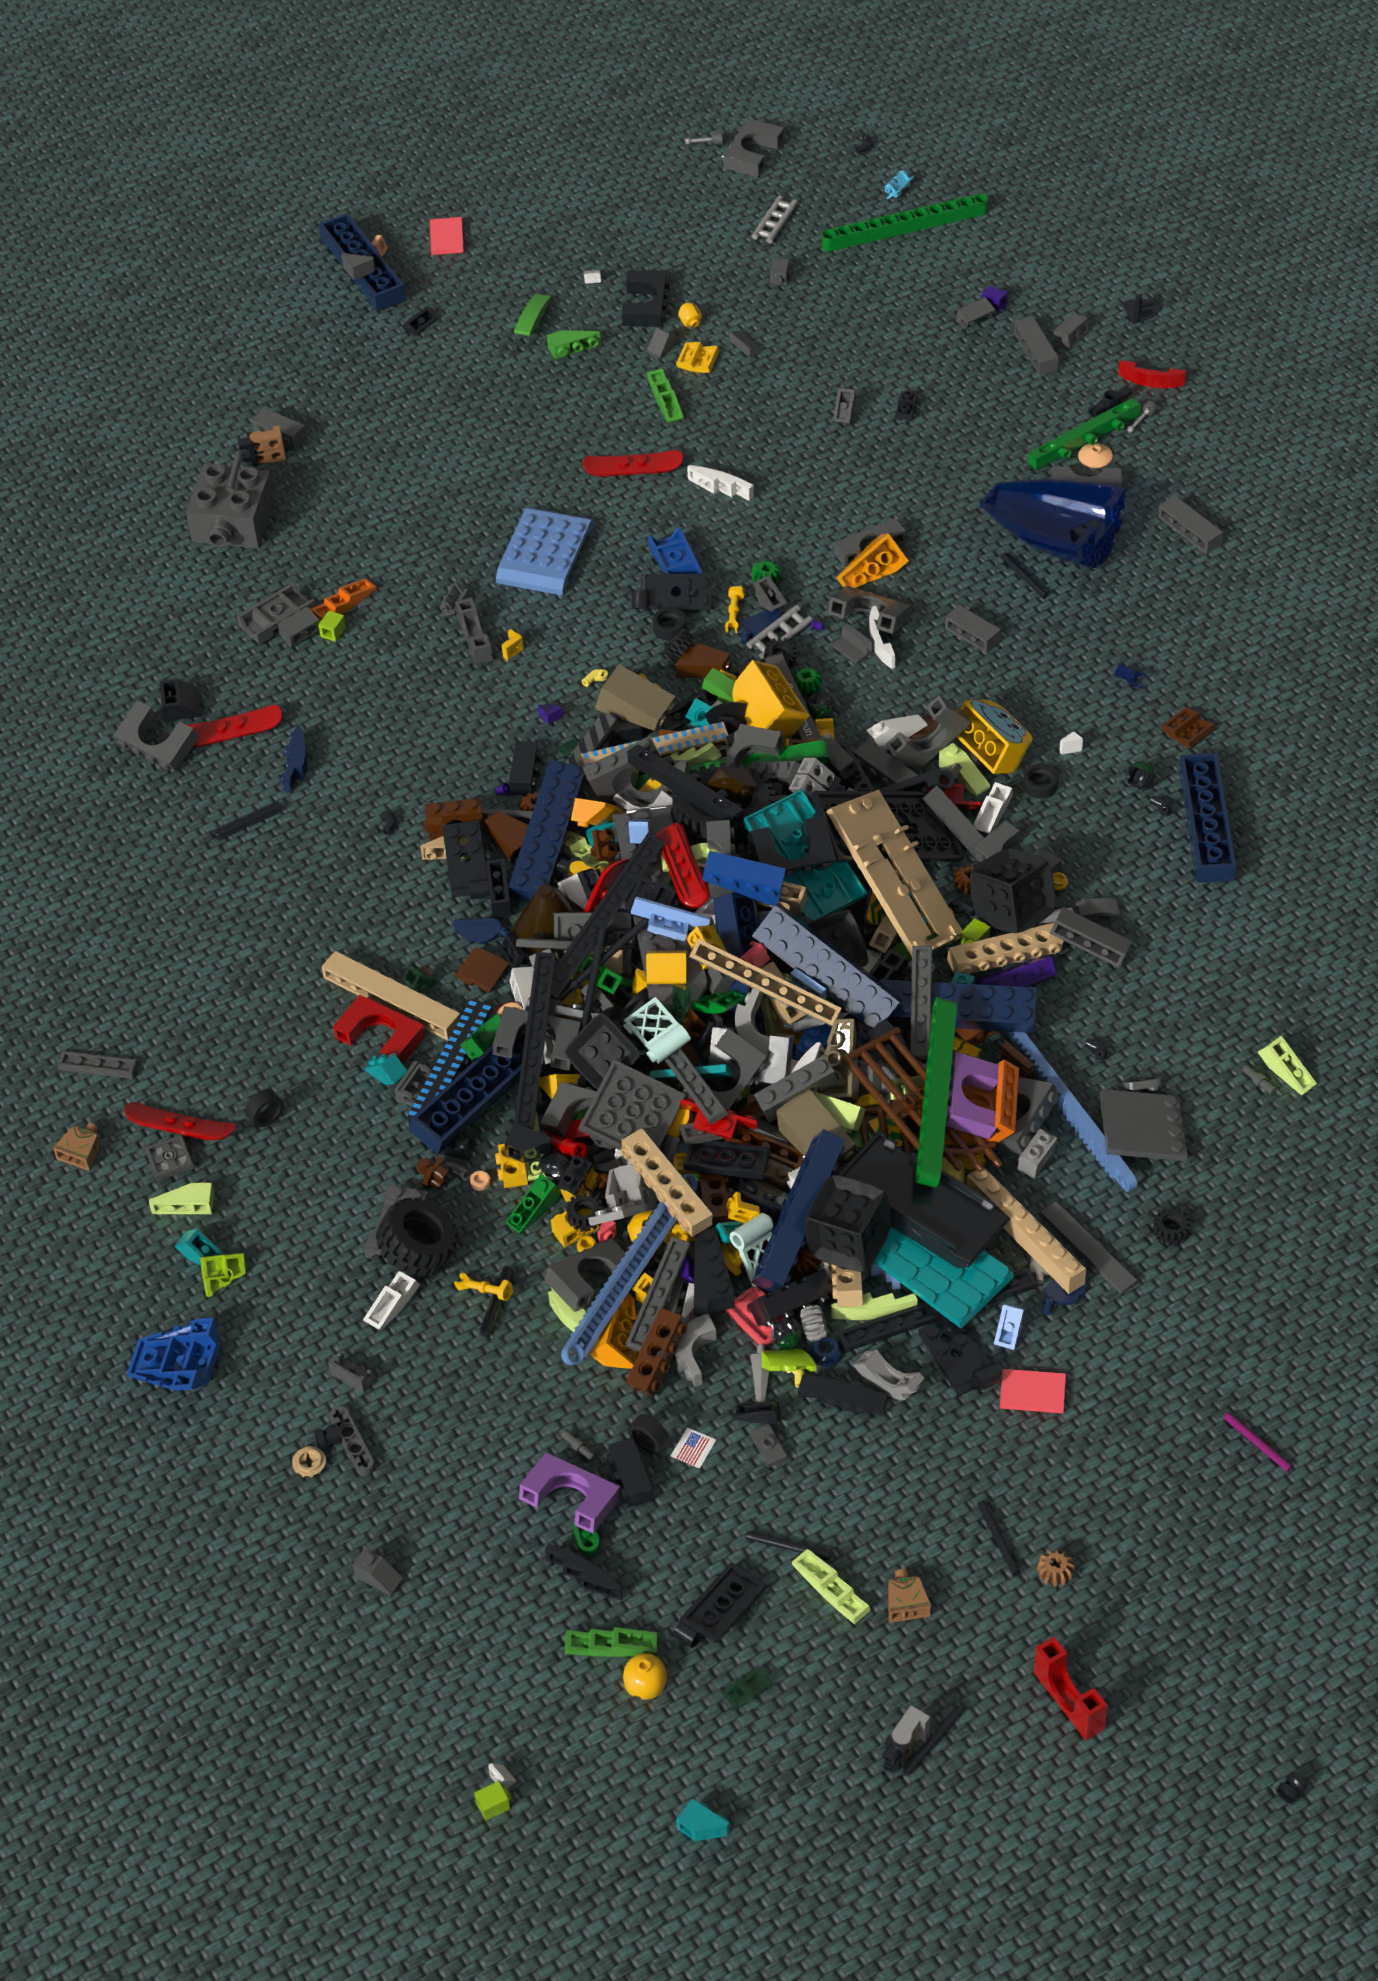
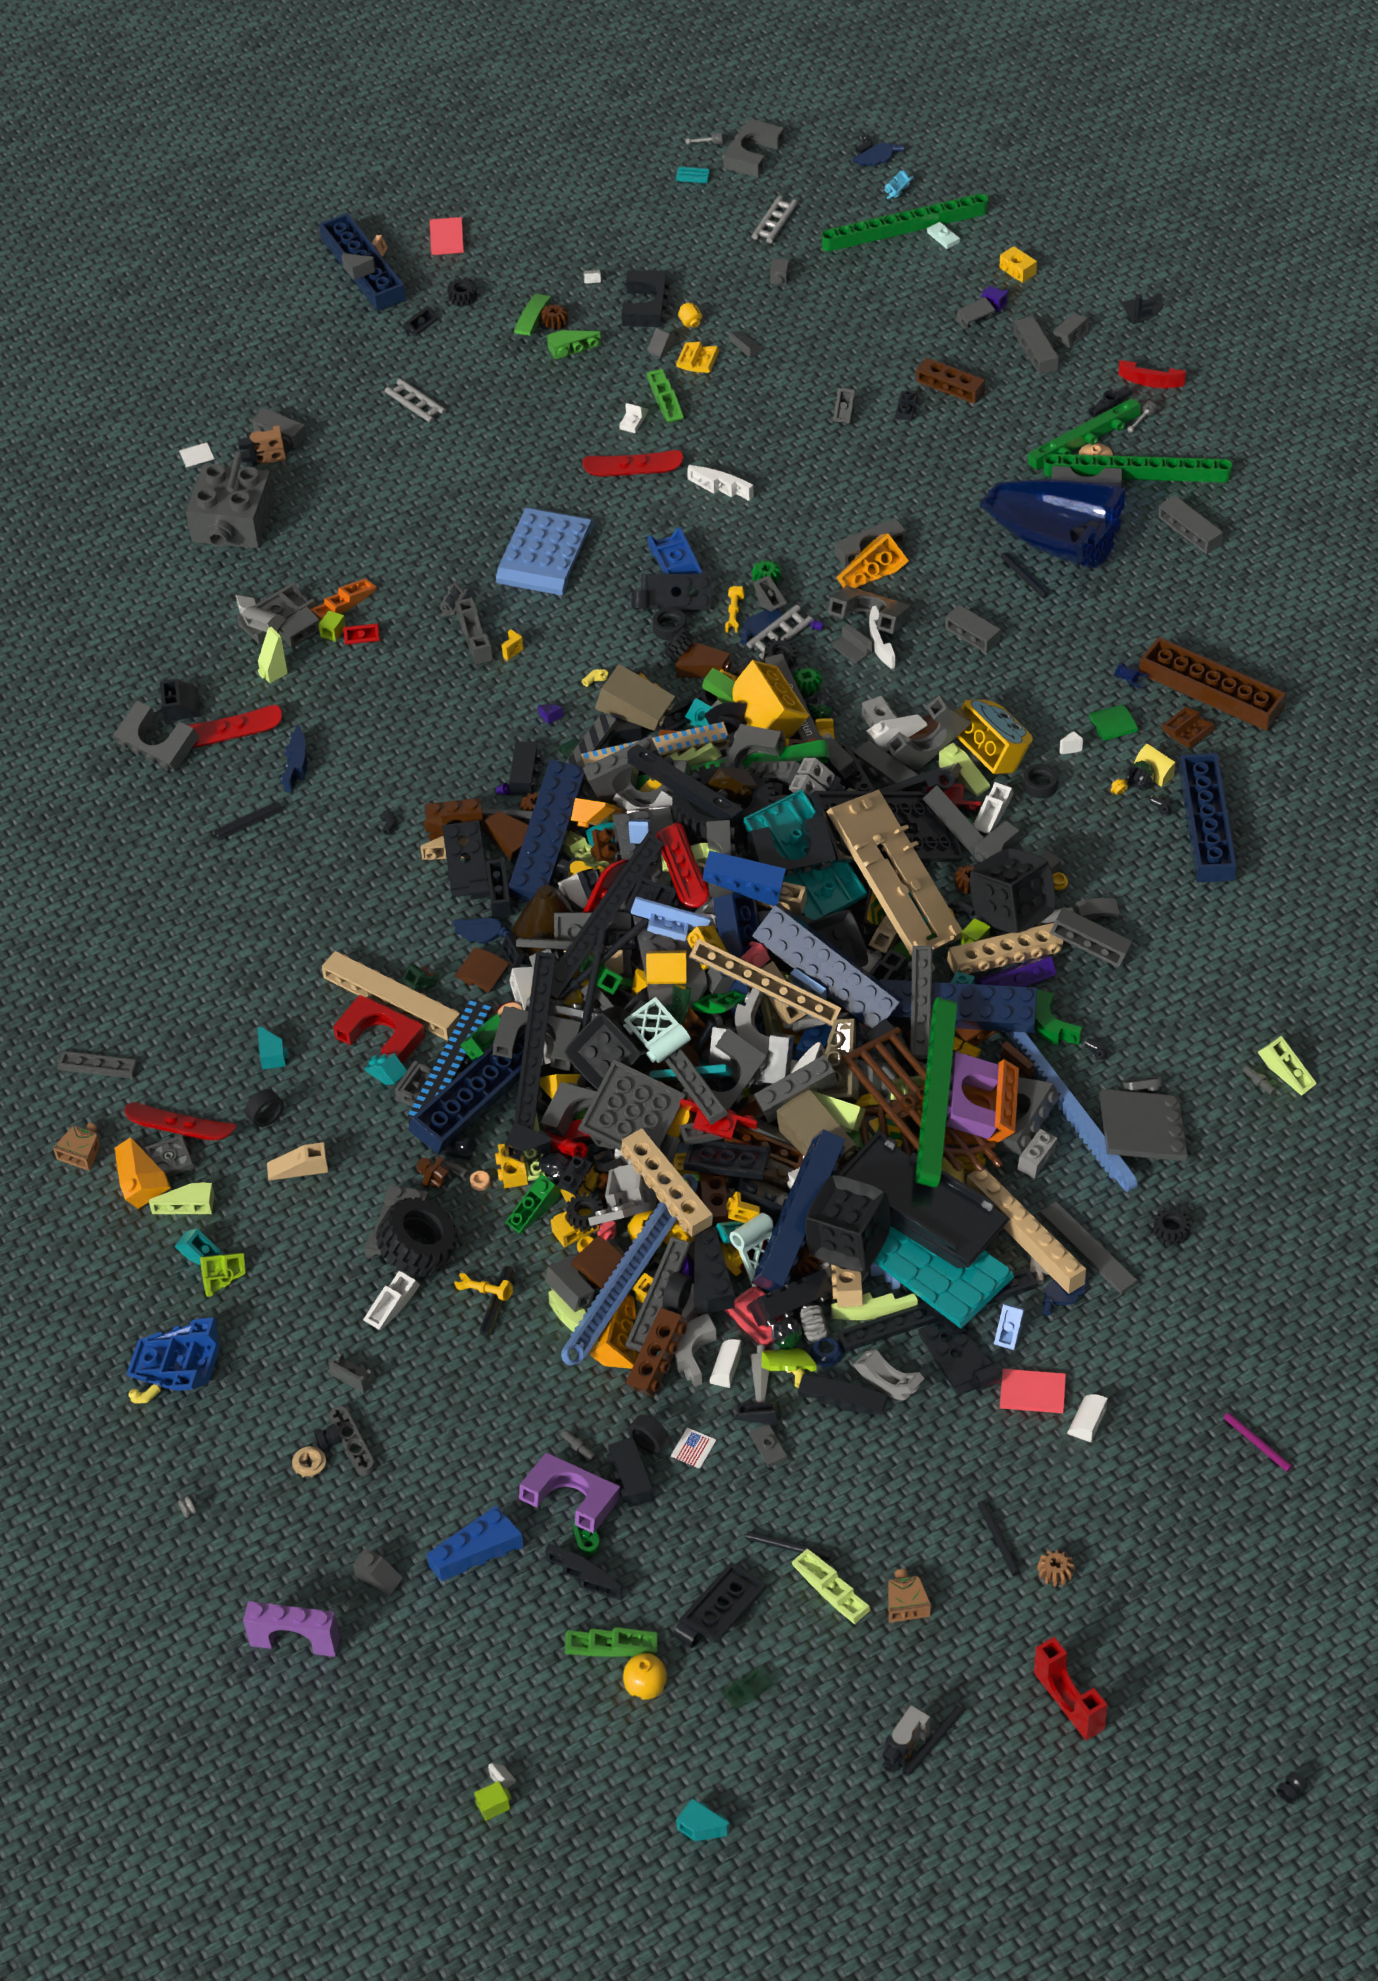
(138, 1174): none -> light orange wedge
(144, 1397): none -> light yellow arm
(186, 1507): none -> light grey bush
(196, 454): none -> white sticker
(244, 602): none -> white slope
(262, 619): none -> light grey brick
(271, 1050): none -> teal slope
(272, 658): none -> yellowish green slope
(300, 1162): none -> tan slope
(319, 1626): none -> medium lavender arch
(361, 634): none -> red slope
(417, 408): none -> light grey bar
(456, 294): none -> black tyre
(475, 1544): none -> blue wedge
(554, 316): none -> reddish brown gear
(597, 1261): none -> reddish brown slope
(633, 418): none -> white slope
(677, 1292): none -> black tyre
(691, 174): none -> teal tile
(726, 1363): none -> white brick
(876, 711): none -> light grey brick
(877, 154): none -> dark blue animal
(943, 235): none -> light aqua plate
(950, 380): none -> reddish brown brick
(1018, 264): none -> yellow brick
(1051, 1028): none -> green arch
(1088, 1417): none -> white brick
(1113, 722): none -> green slope
(1119, 786): none -> yellow plate
(1144, 467): none -> green beam
(1162, 765): none -> light yellow brick
(1213, 683): none -> reddish brown brick

